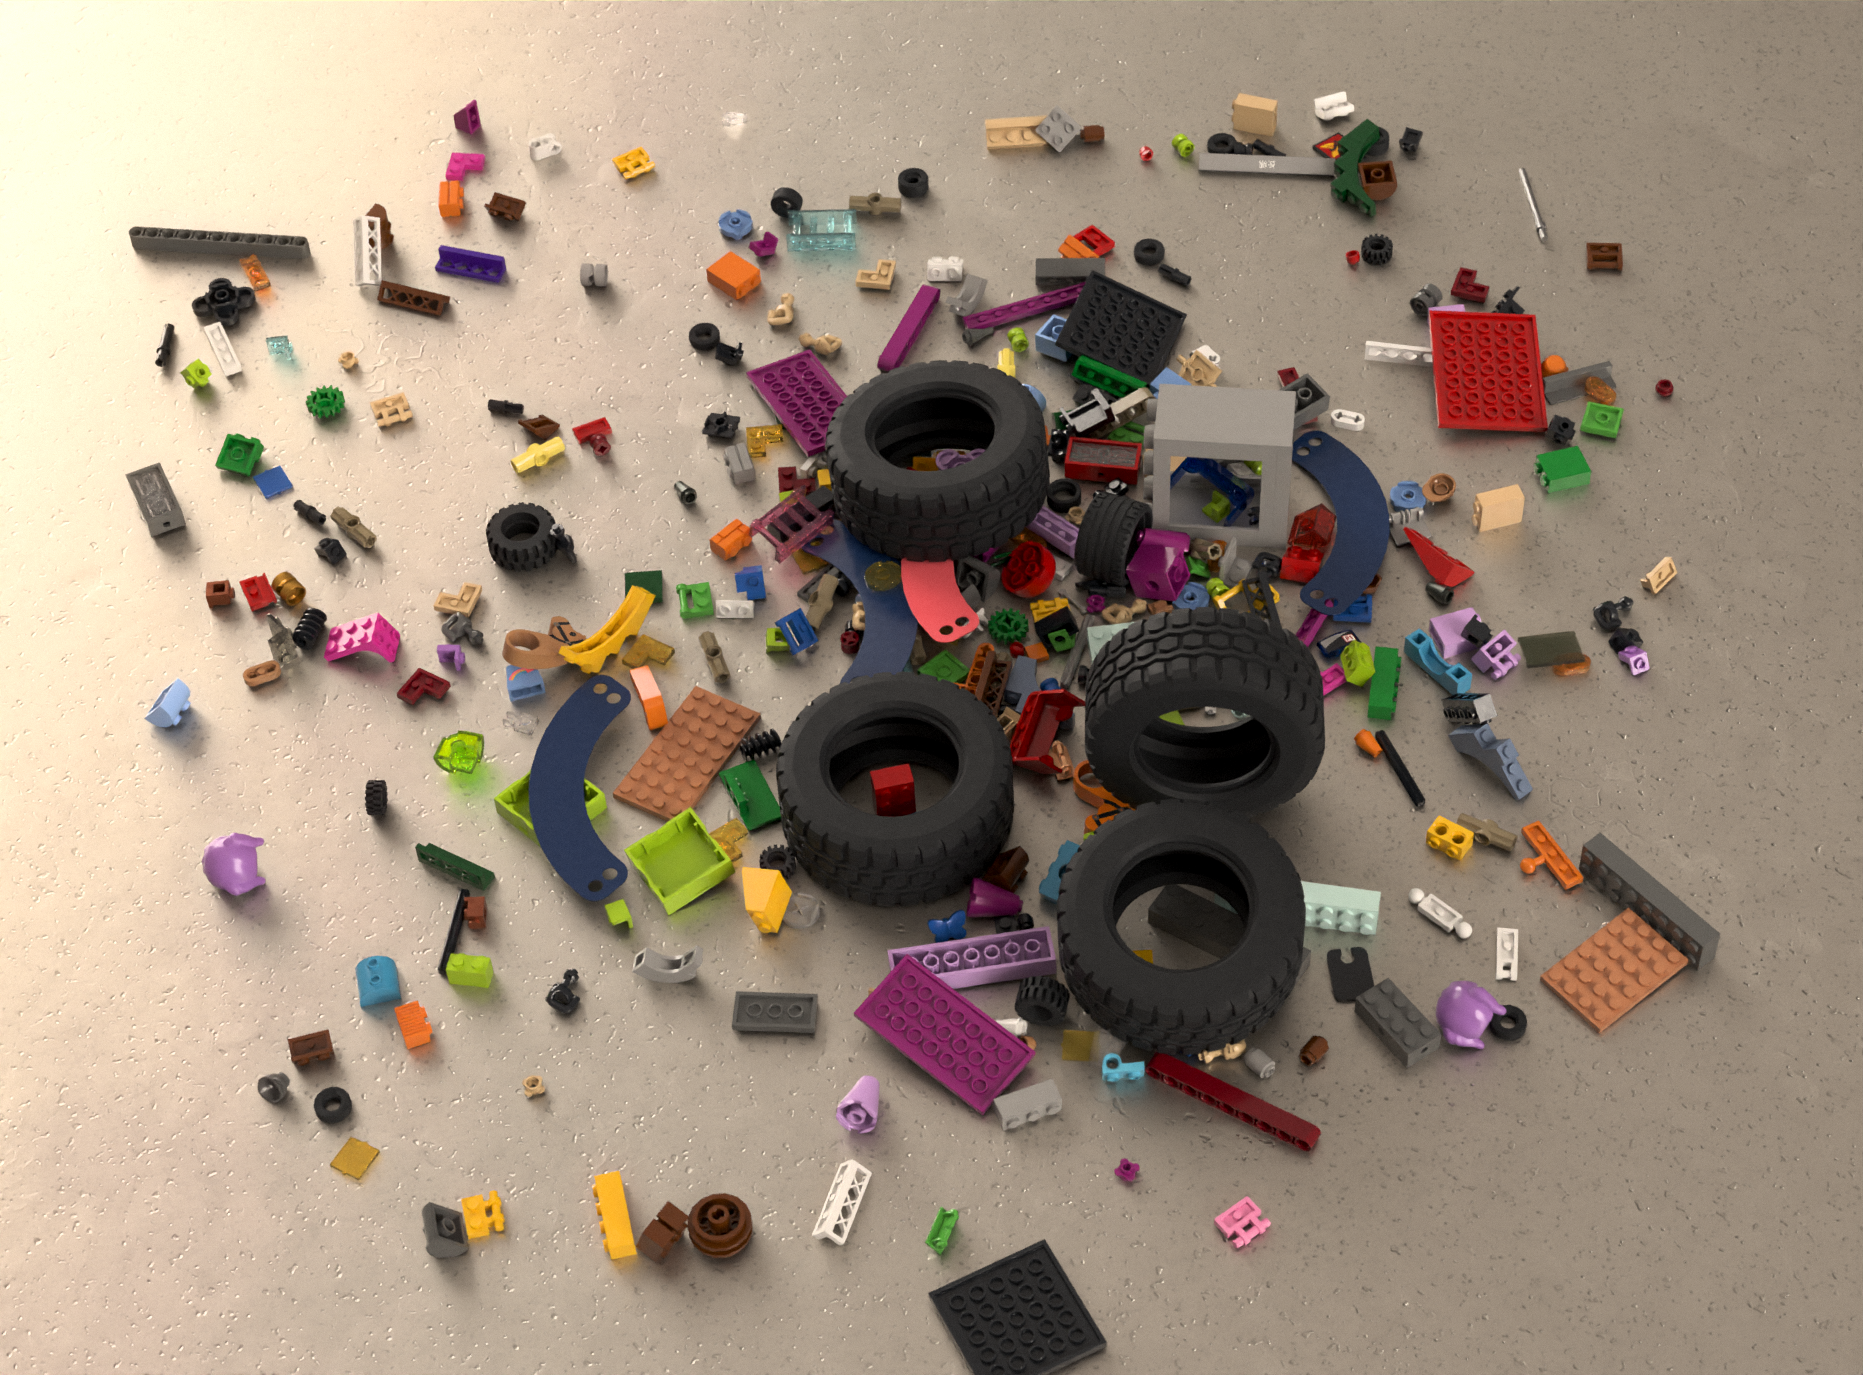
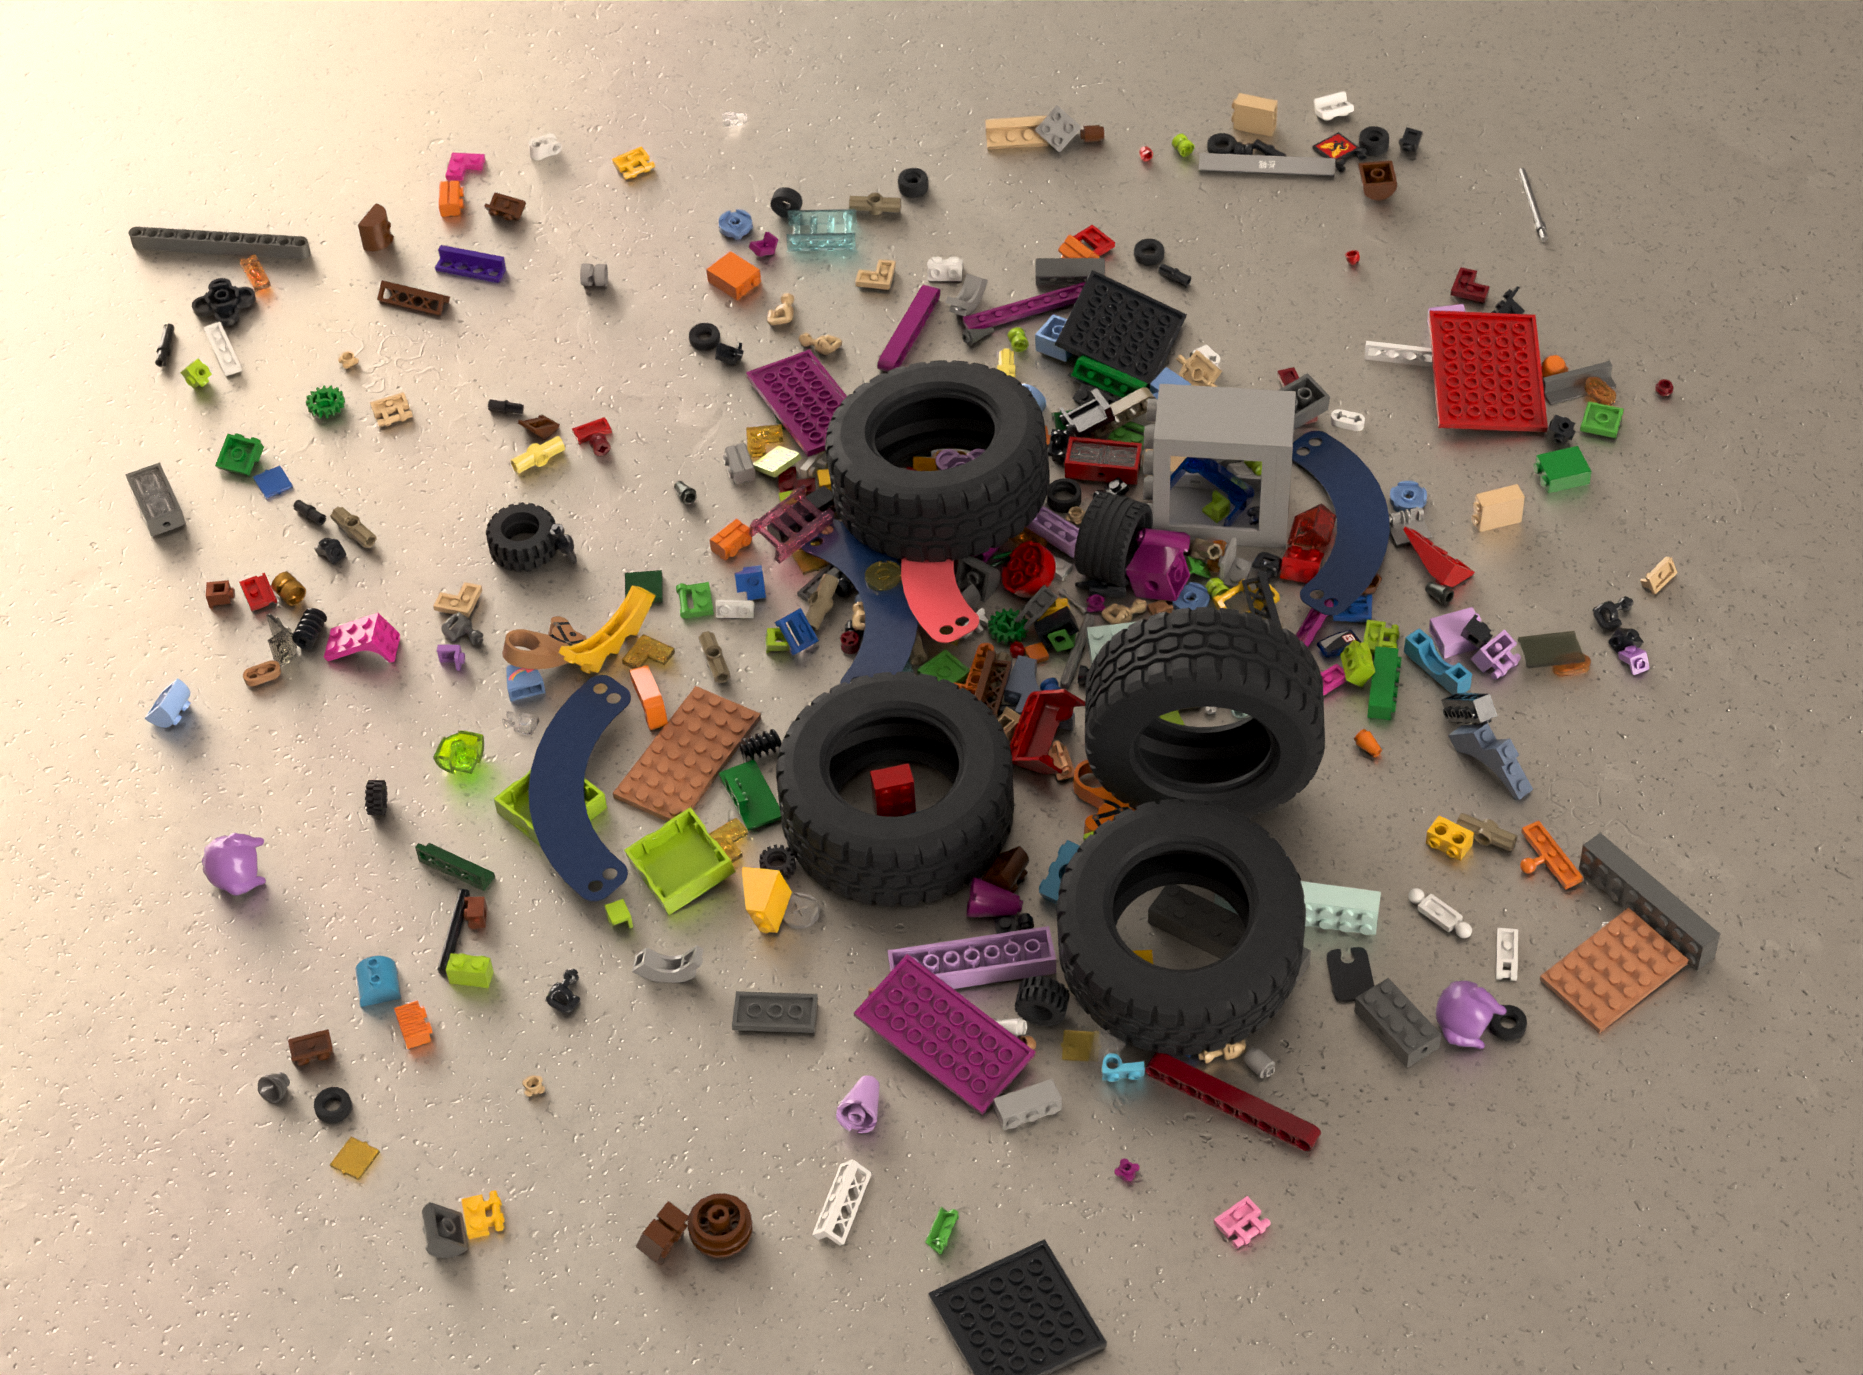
(279, 345): clear light blue bracket -> none
(363, 250): white fence -> none
(422, 682): dark red plate -> none
(467, 118): magenta slope -> none
(614, 1214): yellow brick -> none
(721, 425): black piece -> none
(777, 461): none -> yellowish green tile
(948, 927): blue animal -> none
(1037, 606): none -> dark grey hinge
(1313, 1050): reddish brown brick -> none
(1352, 151): dark green arch -> none
(1375, 633): none -> lime plate
(1376, 242): black tyre -> none
(1400, 768): black axle -> none
(1426, 298): dark grey wheel -> none
(1439, 488): medium nougat hat -> none
(1604, 251): reddish brown plate -> none

